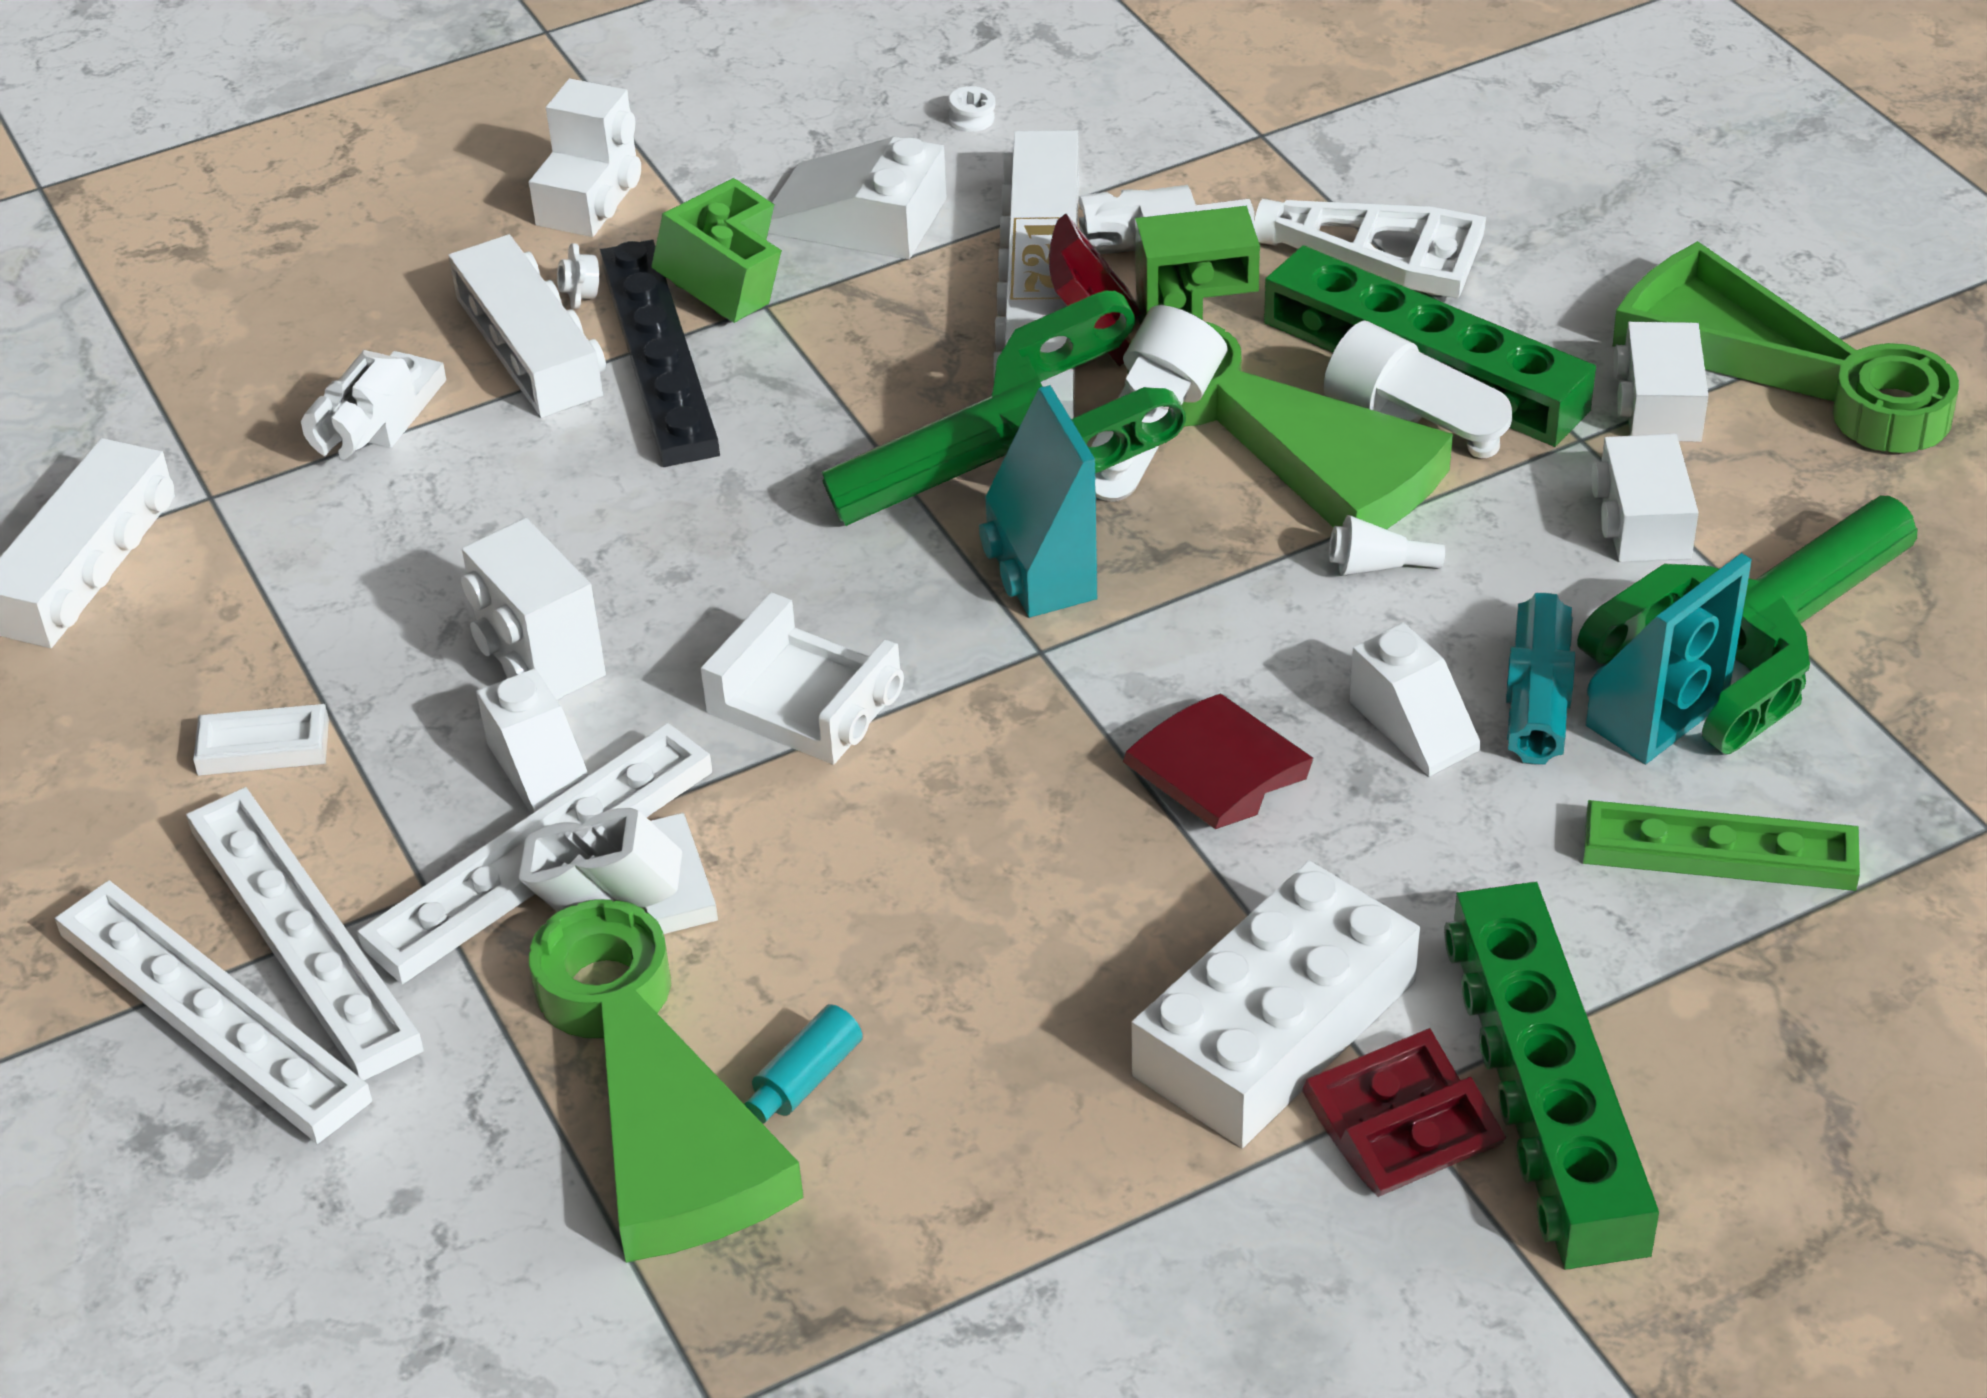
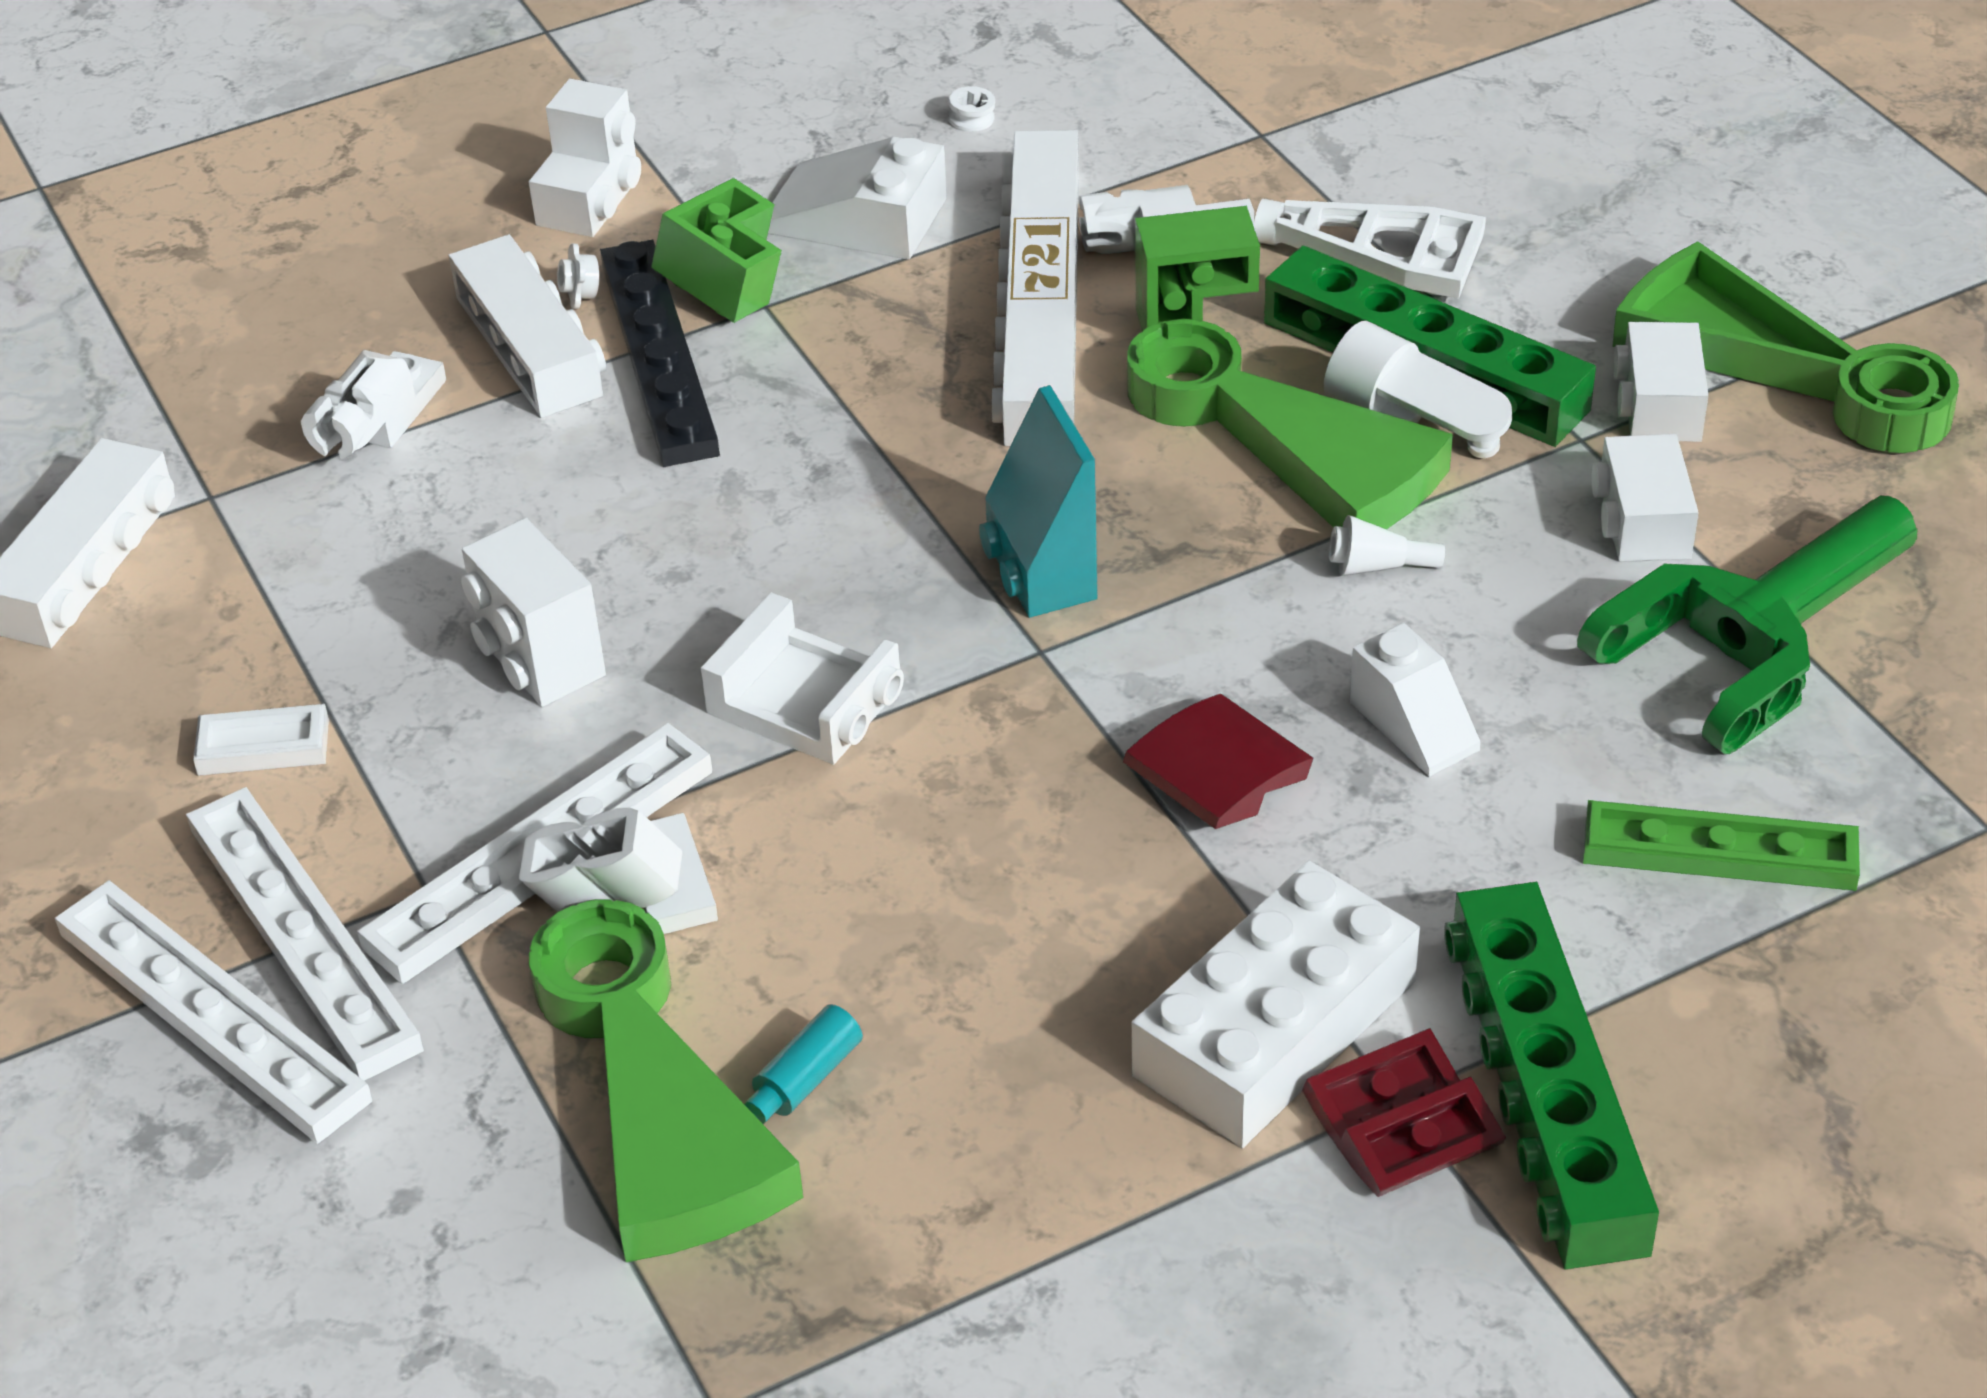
(530, 738): white slope -> none
(989, 426): green piece -> none
(1081, 271): dark red slope -> none
(1170, 353): white piece -> none
(1540, 679): teal piece -> none
(1672, 668): teal slope -> none

